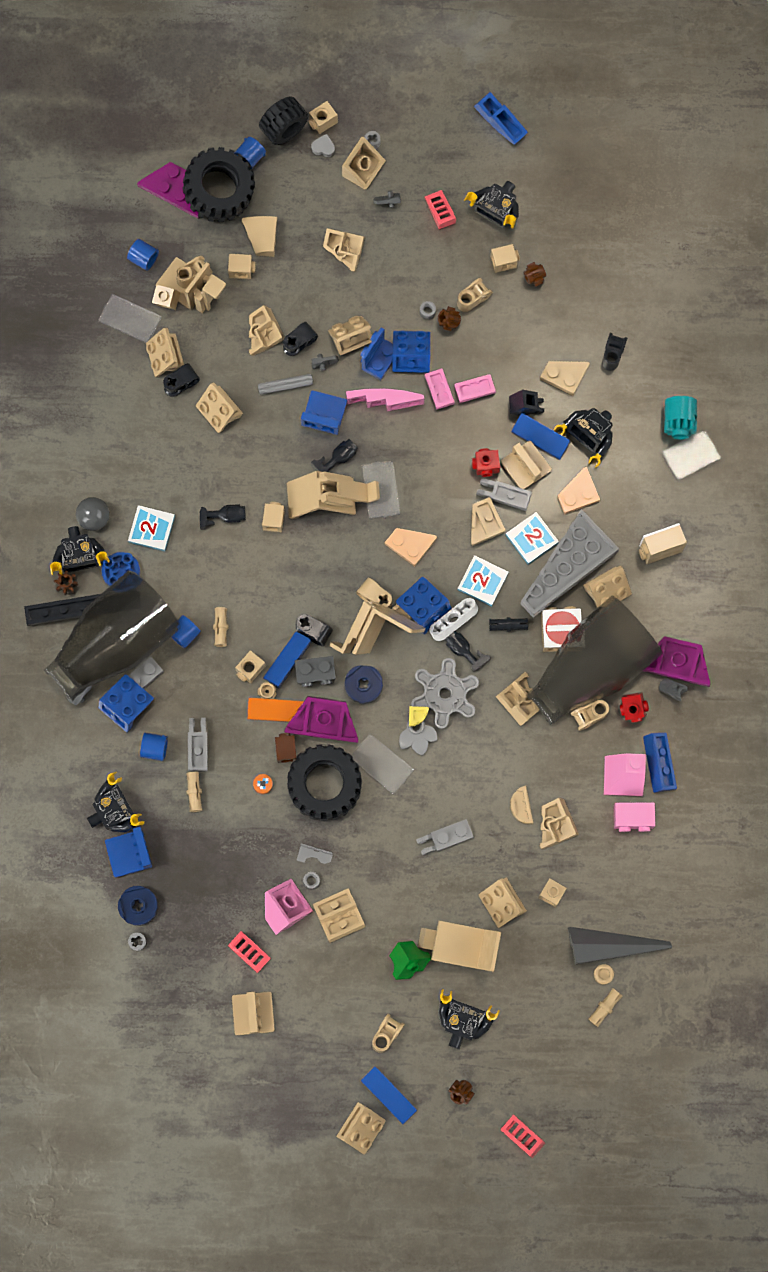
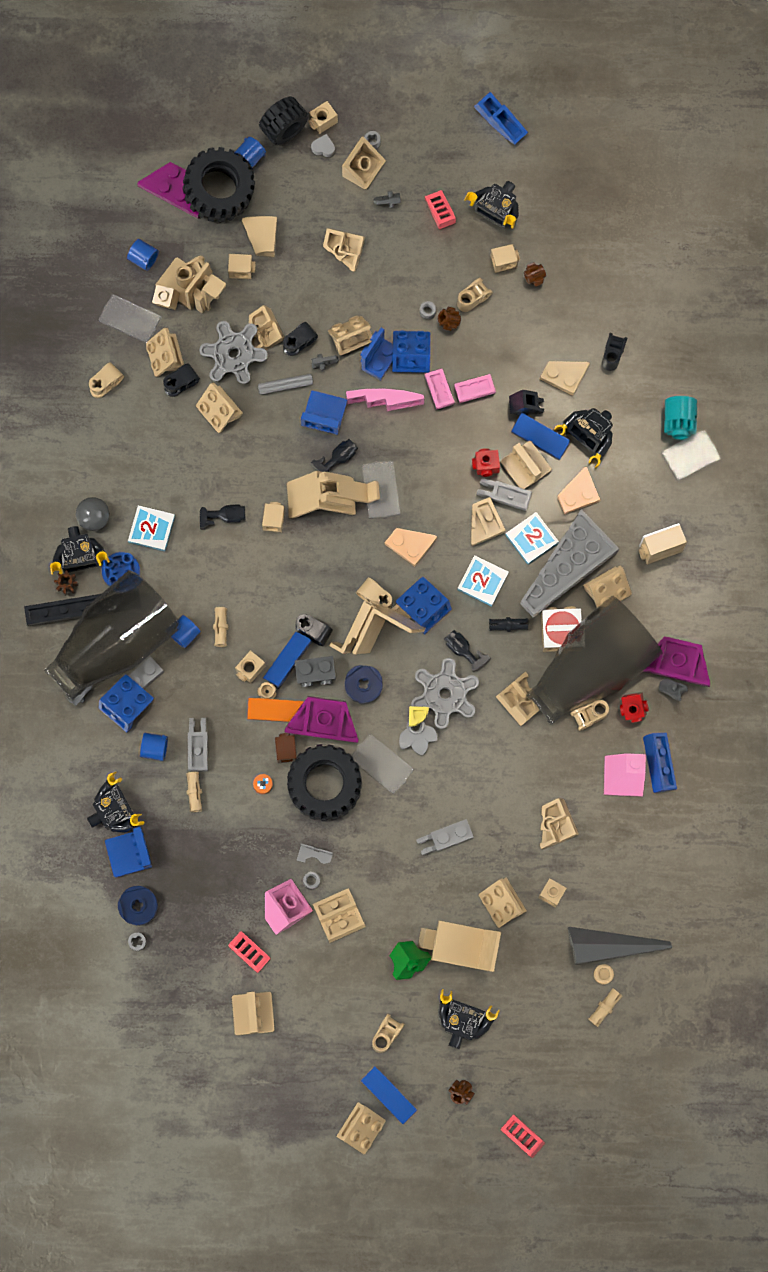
(107, 378): none -> tan piece
(230, 340): none -> light grey plate
(454, 612): white beam -> none
(520, 806): tan tile -> none
(634, 816): bright pink brick -> none

